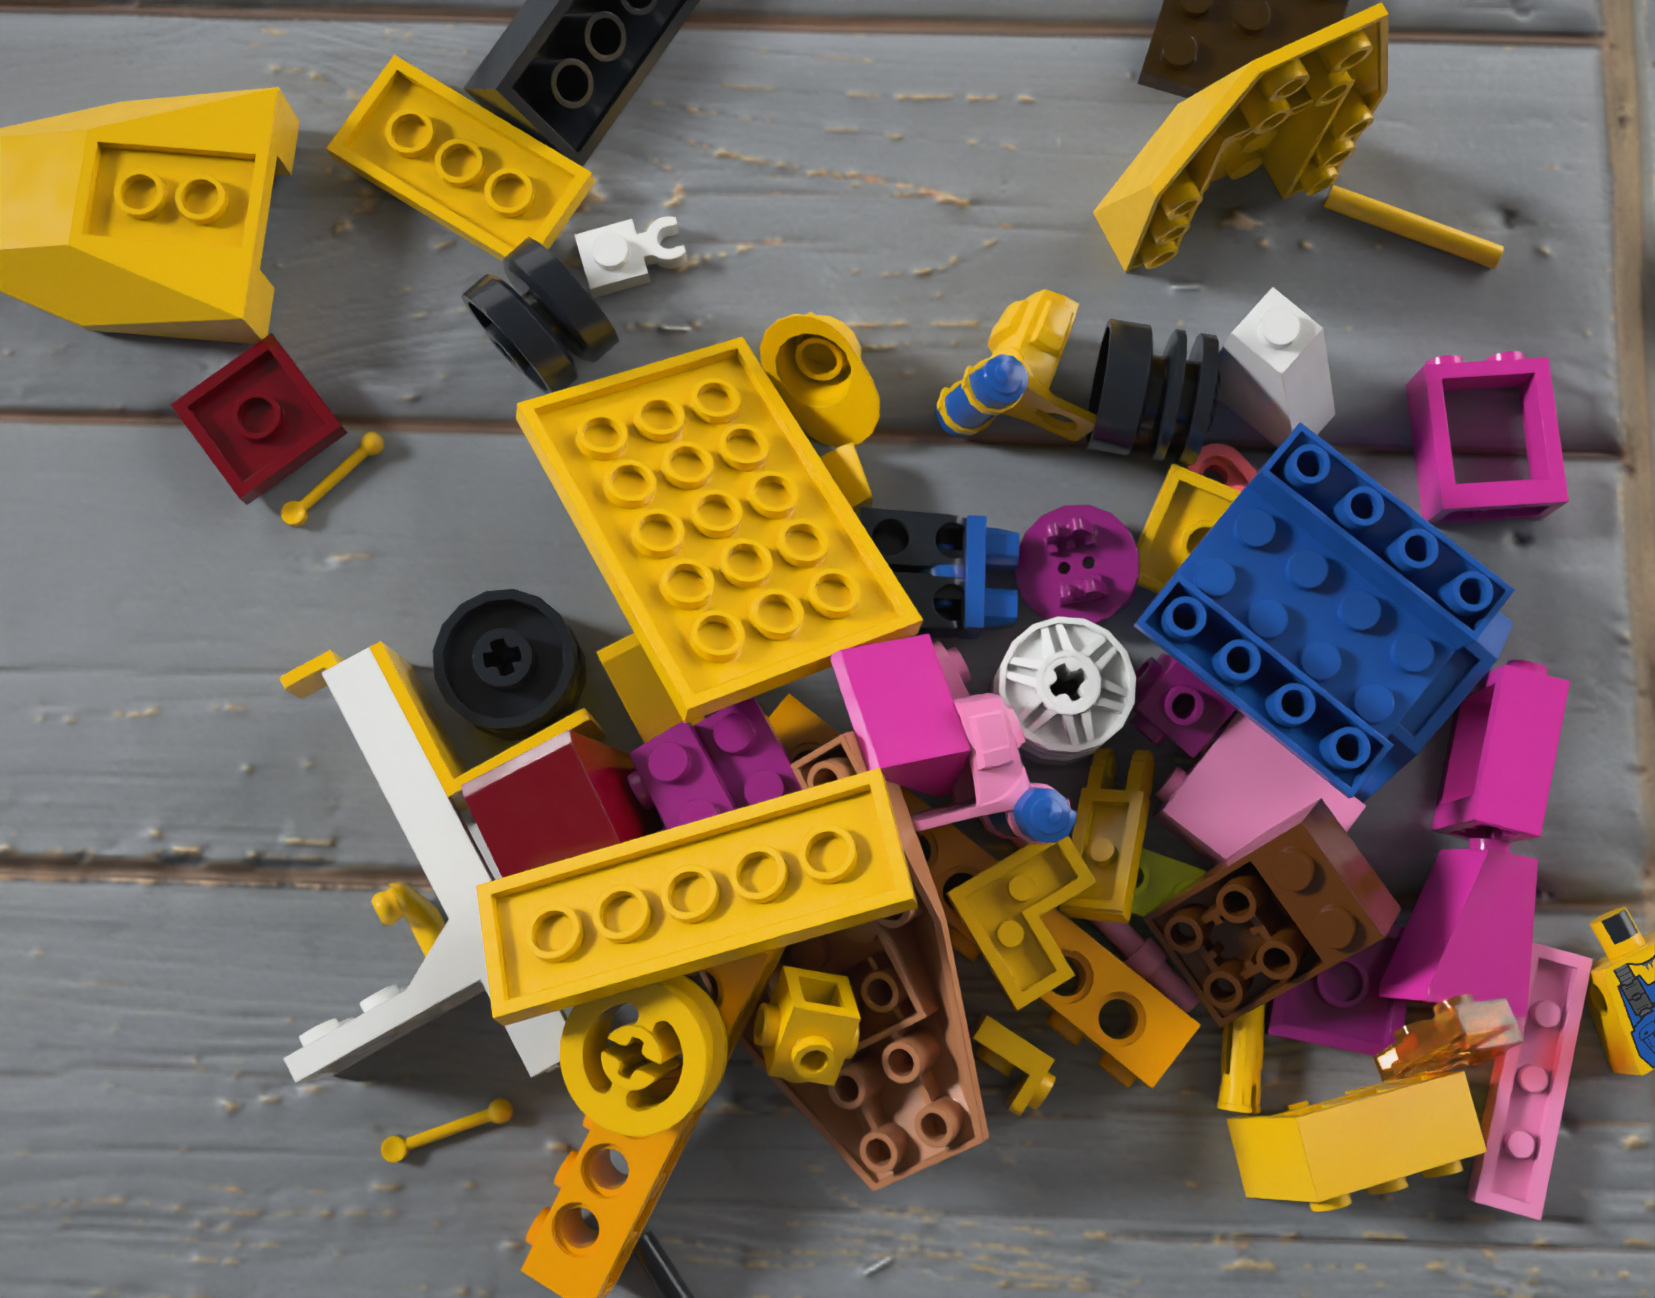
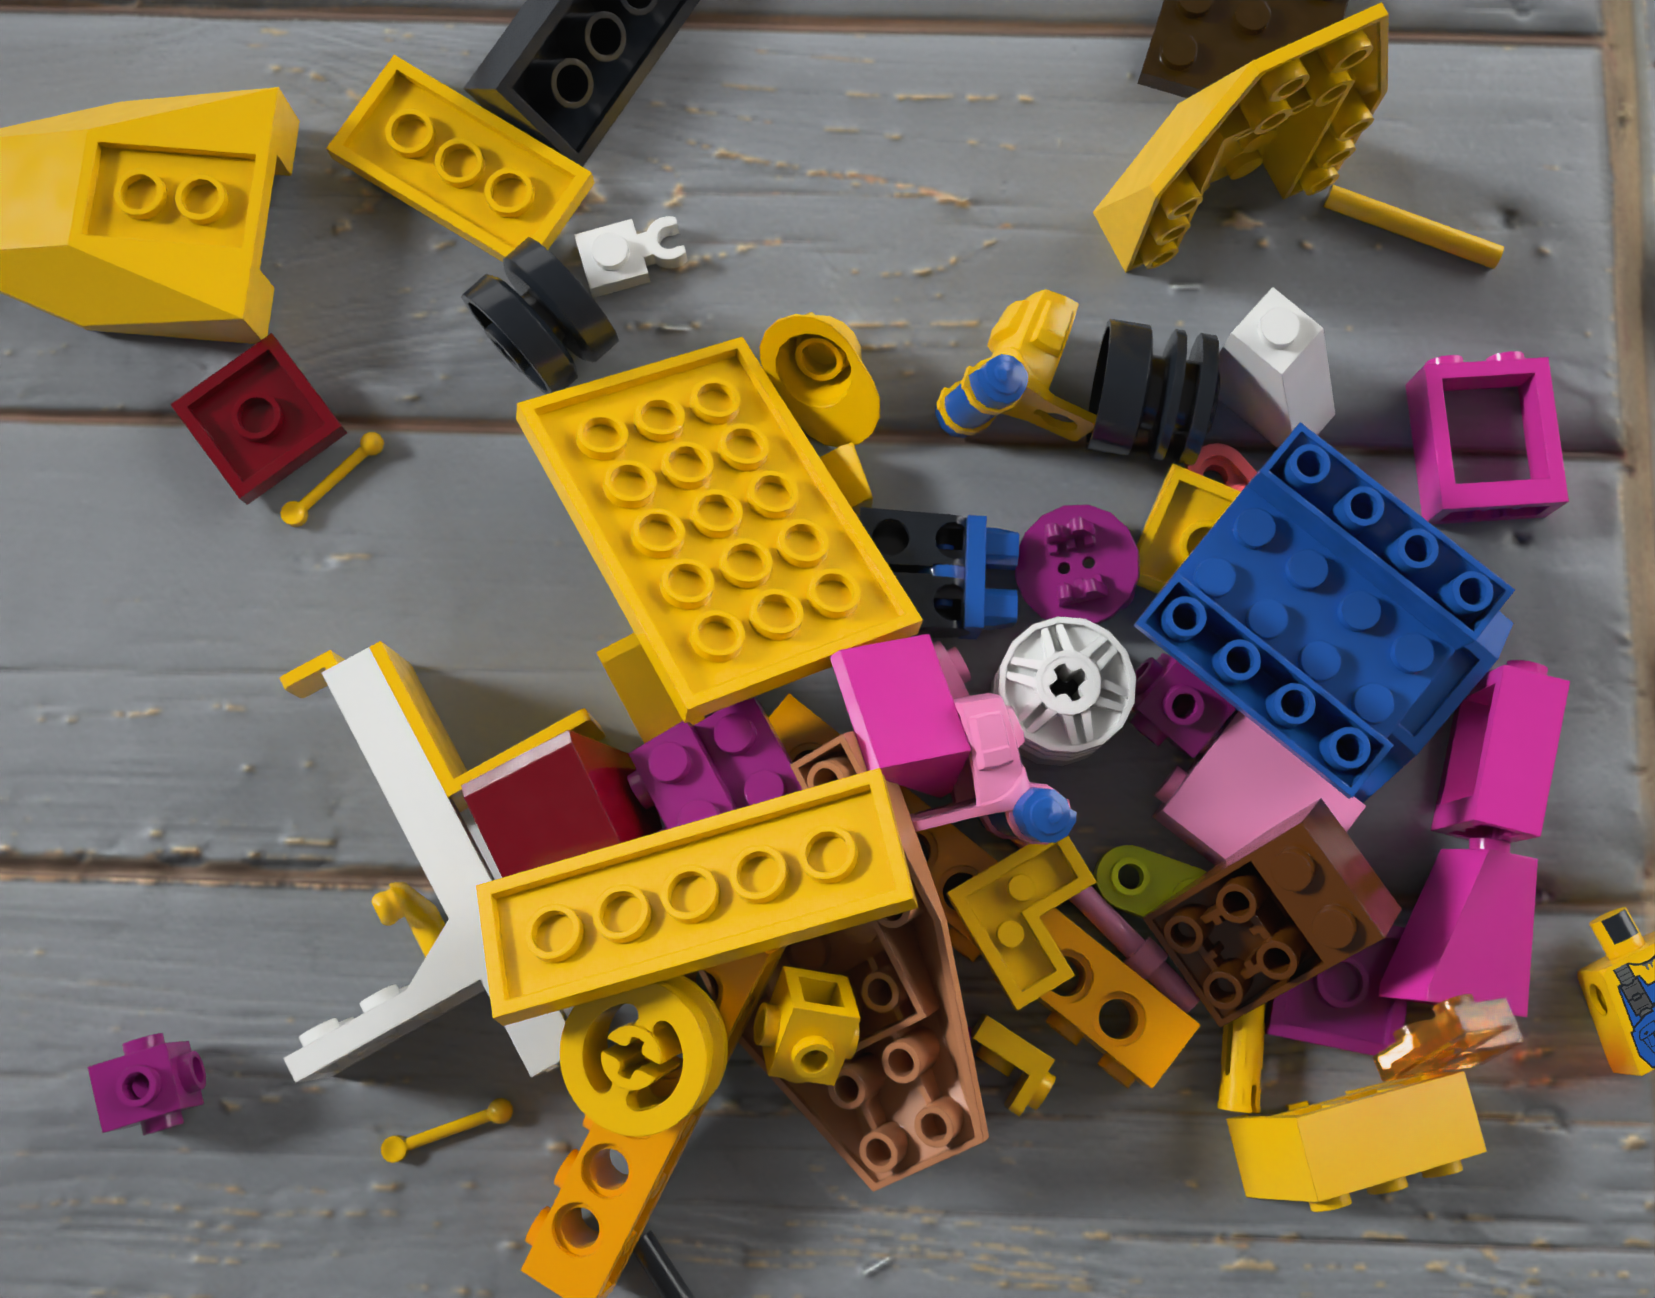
(148, 1085): none -> magenta brick
(479, 644): black wheel -> none
(1111, 836): yellow hinge -> none
(1531, 1088): bright pink plate -> none

